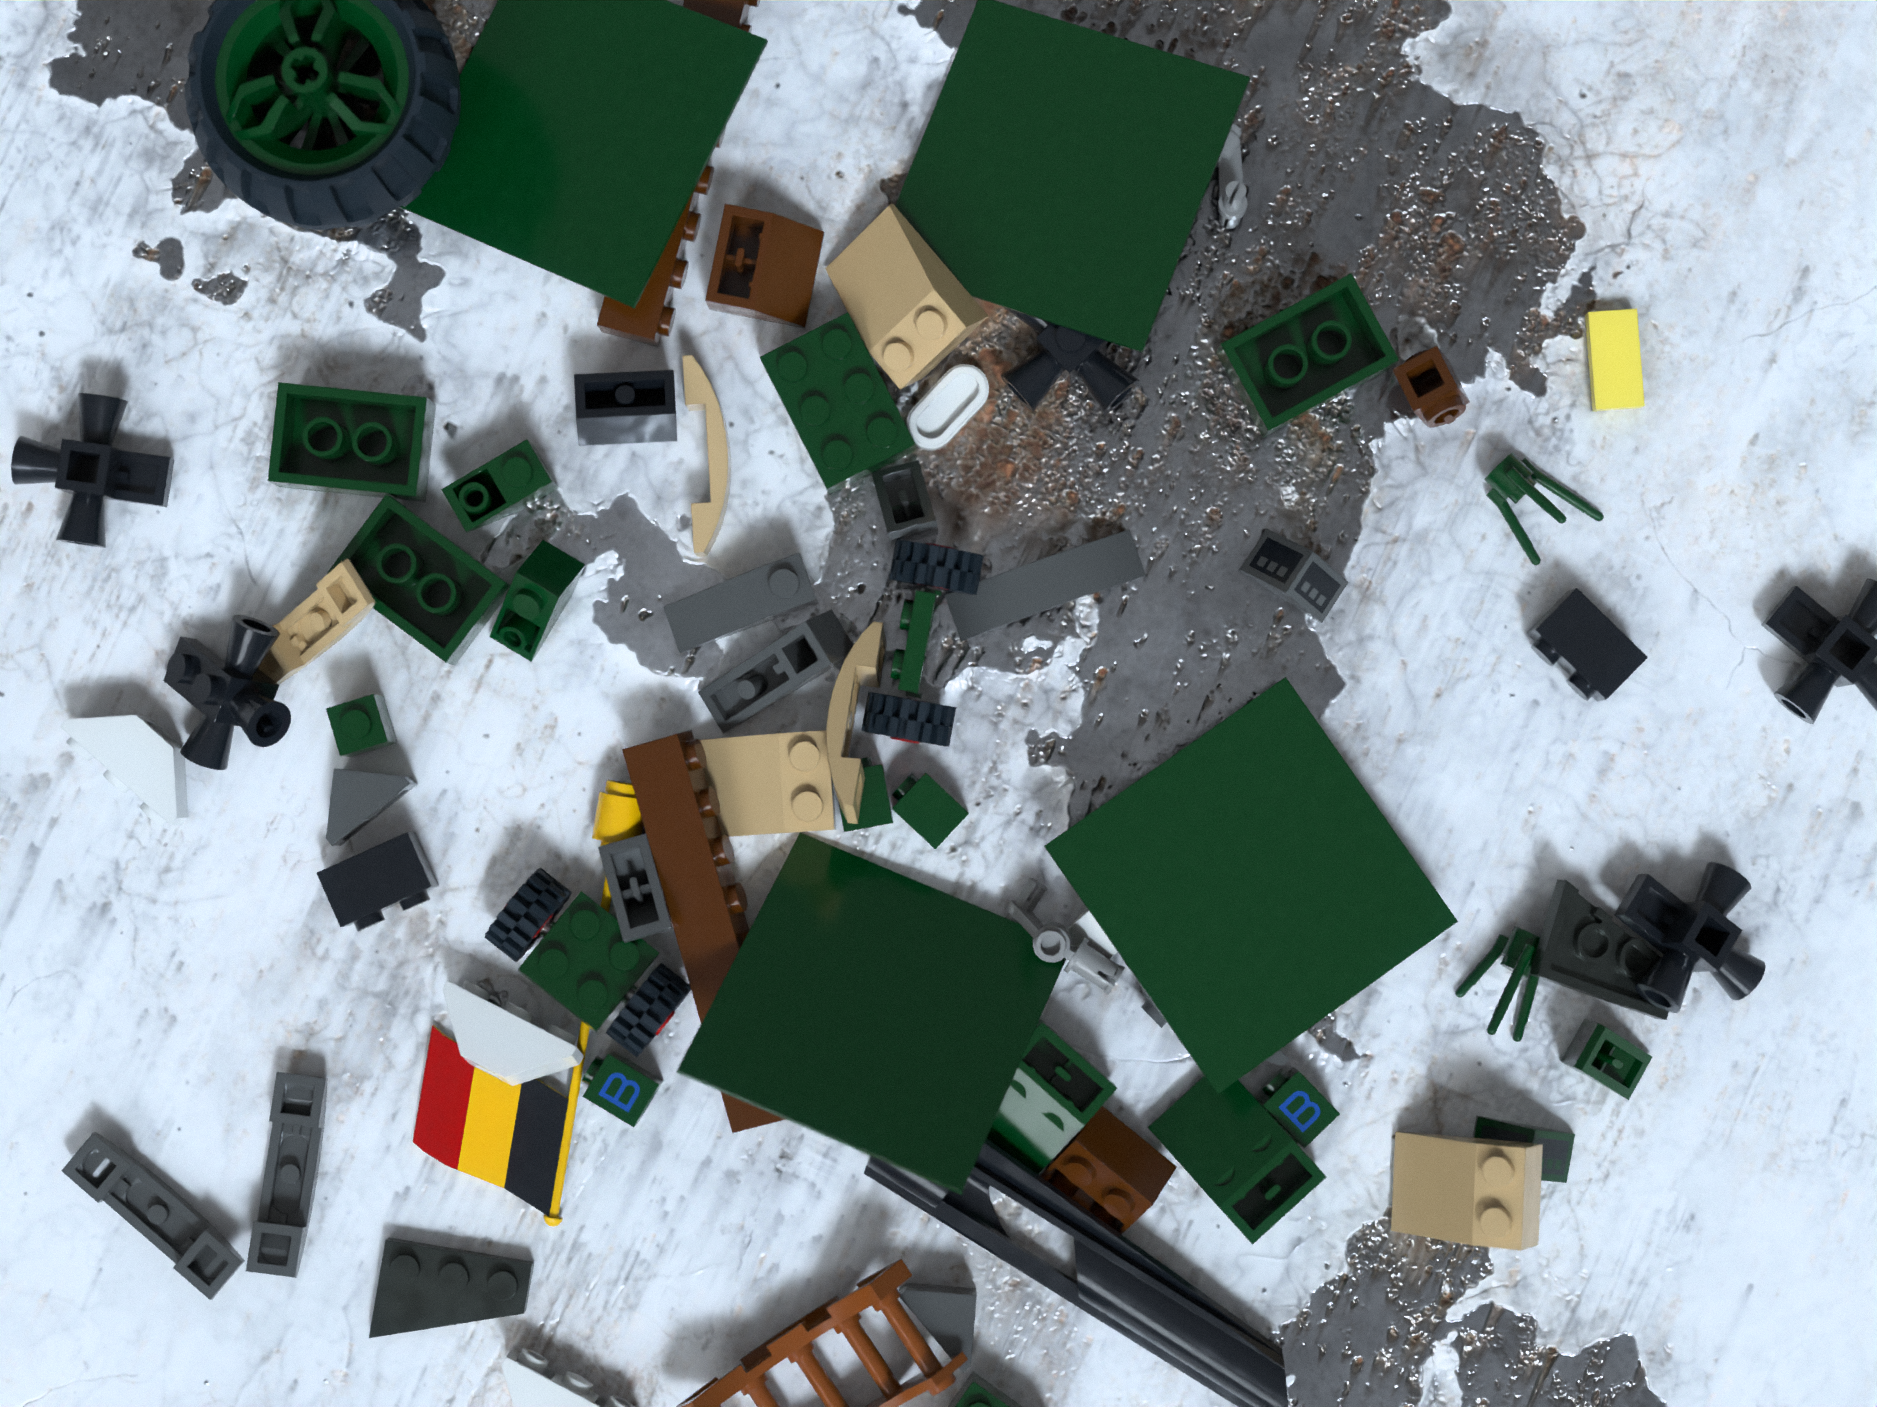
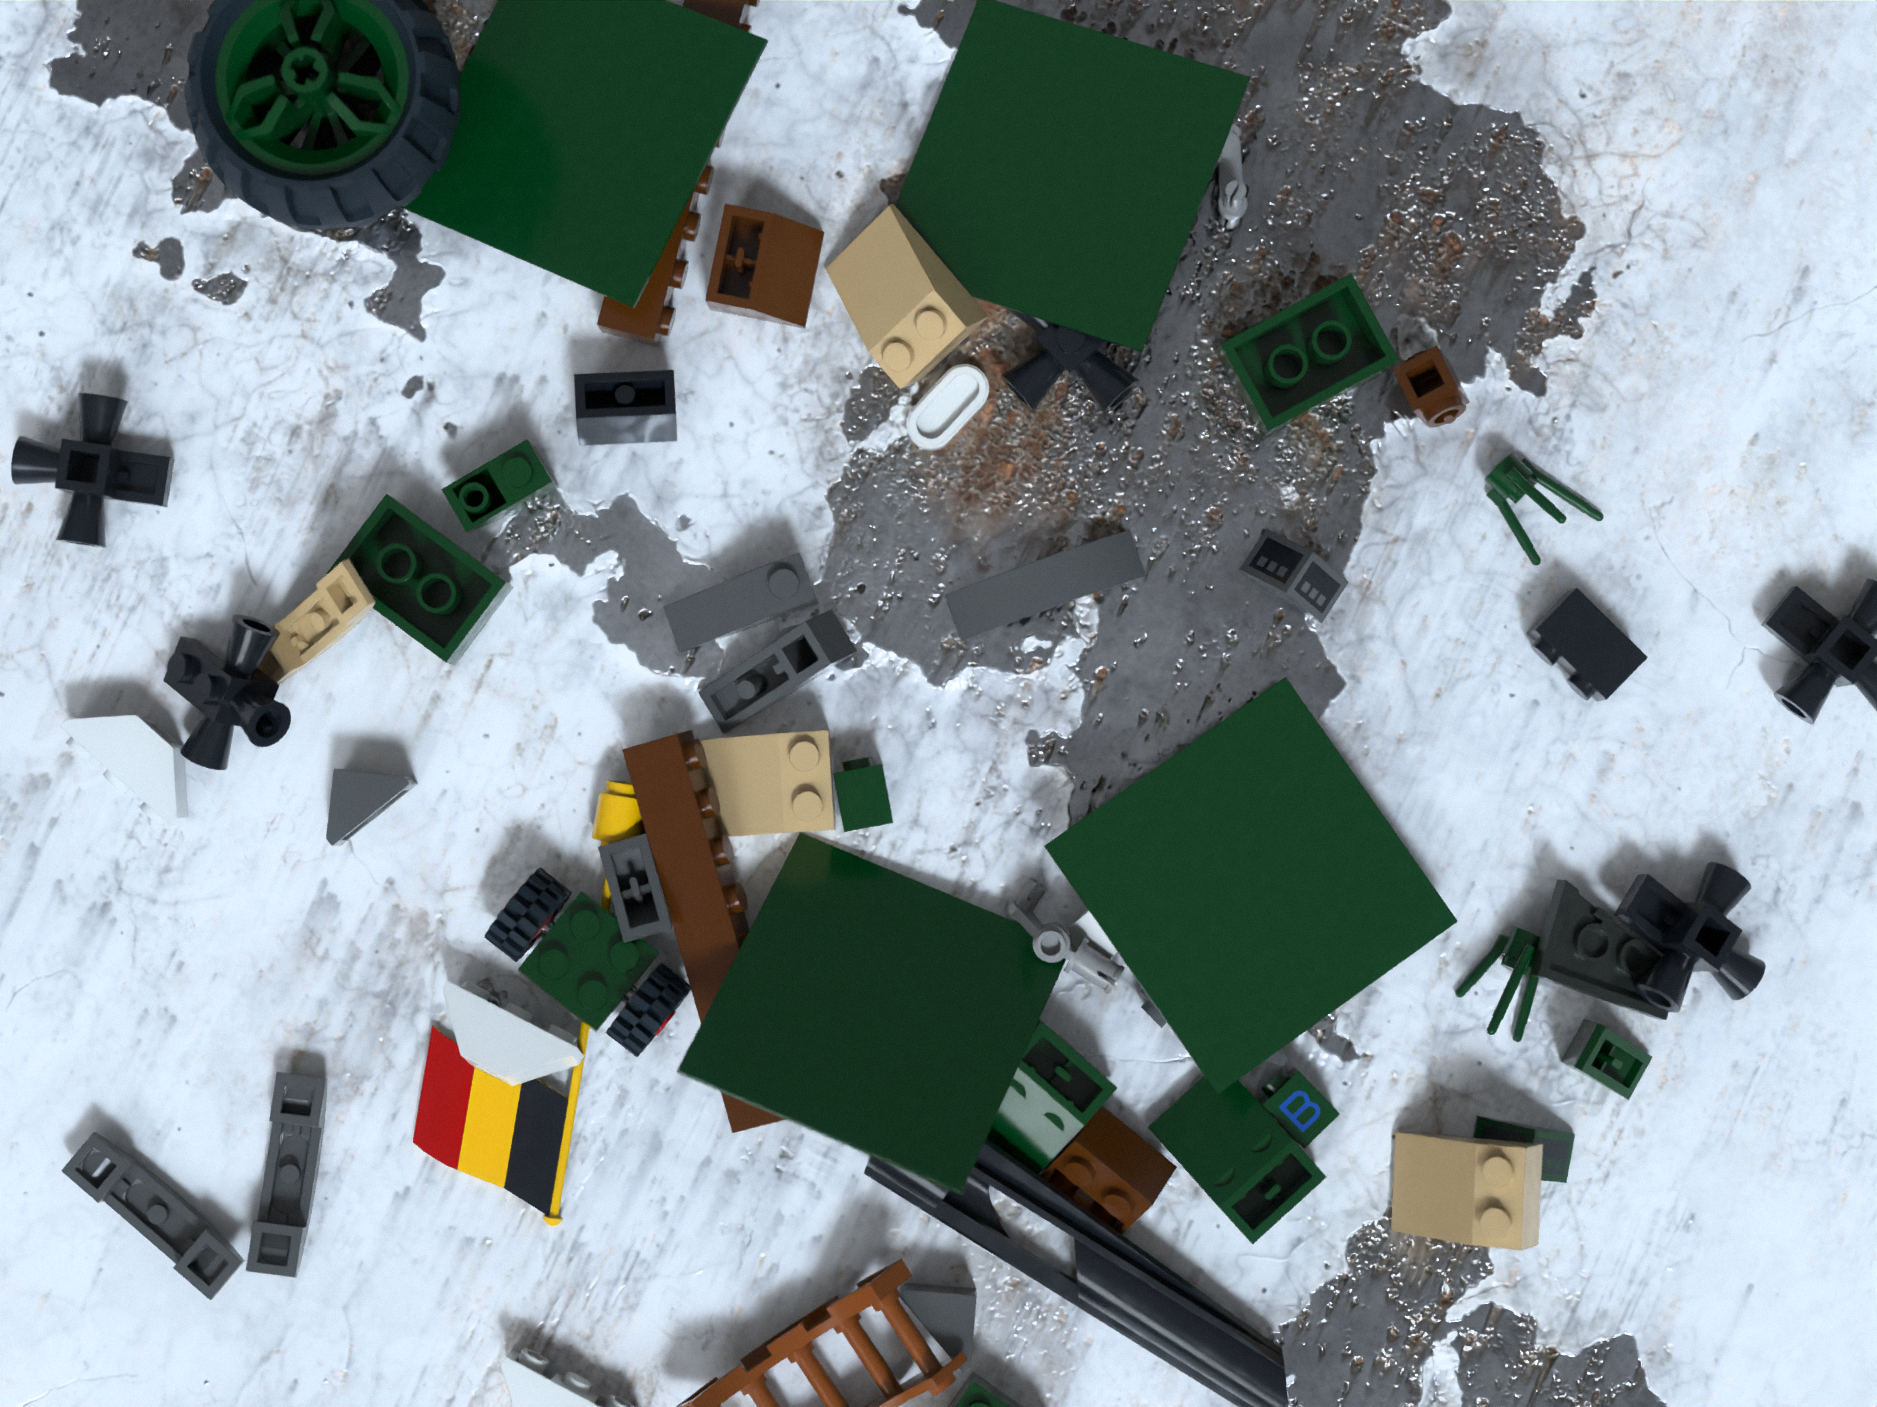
(351, 442): dark green brick -> none
(361, 725): dark green brick -> none
(377, 881): black brick -> none
(445, 1286): pearl dark grey wing -> none
(536, 599): dark green slope -> none
(620, 1087): dark green brick -> none
(708, 516): tan slope -> none
(838, 403): dark green brick -> none
(860, 668): tan slope -> none
(905, 502): dark grey slope -> none
(928, 808): dark green brick -> none
(934, 568): black plate -> none
(1614, 360): light yellow tile -> none

